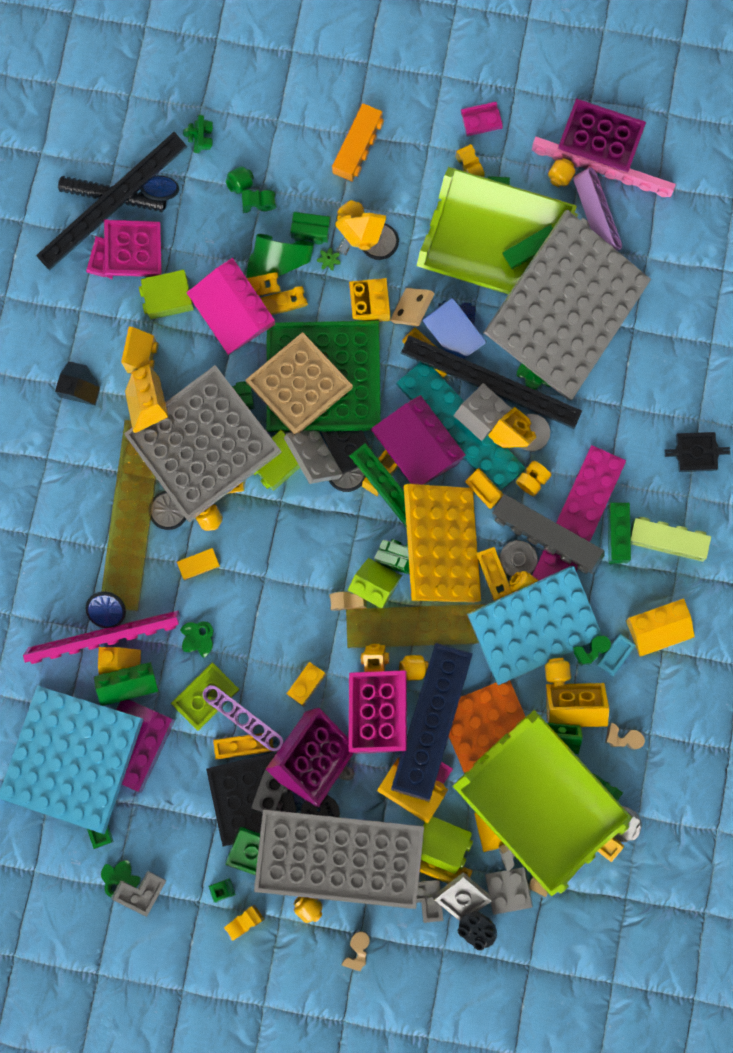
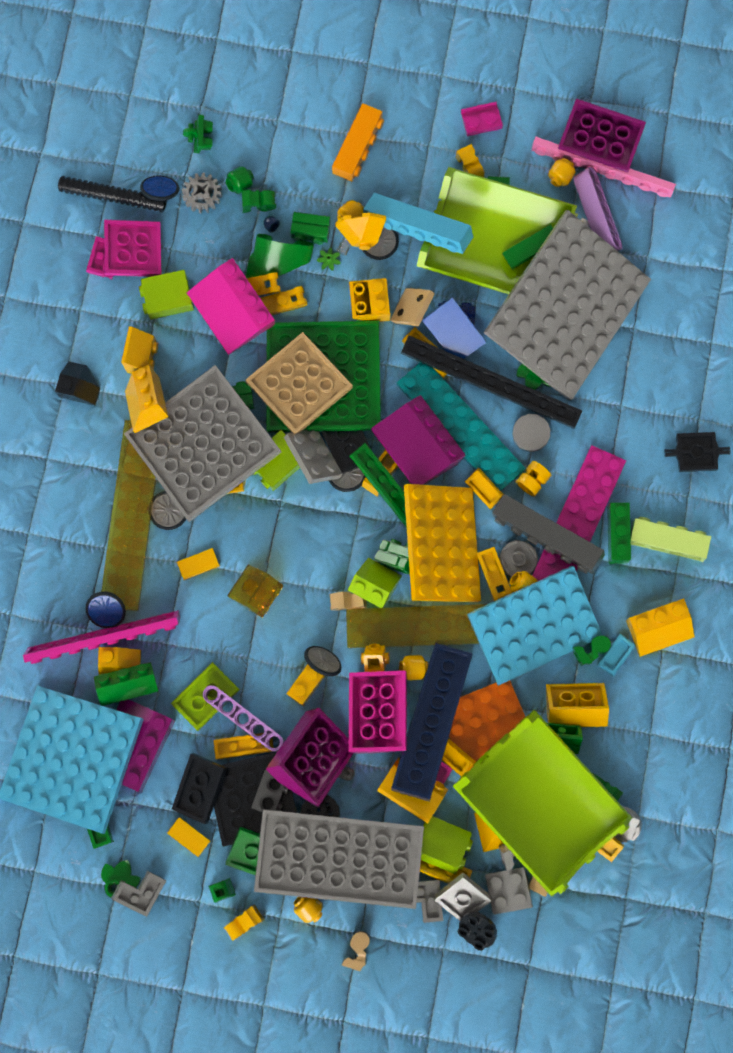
(111, 201): black plate -> none
(188, 837): none -> yellow tile
(195, 639): green plate -> none
(198, 200): none -> light grey gear
(199, 788): none -> black plate
(210, 518): yellow head -> none
(255, 590): none -> clear yellow slope
(271, 224): none -> dark blue hinge
(322, 661): none -> light grey wheel
(421, 223): none -> medium azure brick
(457, 758): none -> yellow tile
(482, 411): light grey brick -> none
(513, 430): yellow slope -> none
(557, 671): yellow head -> none
(633, 738): tan leg -> none

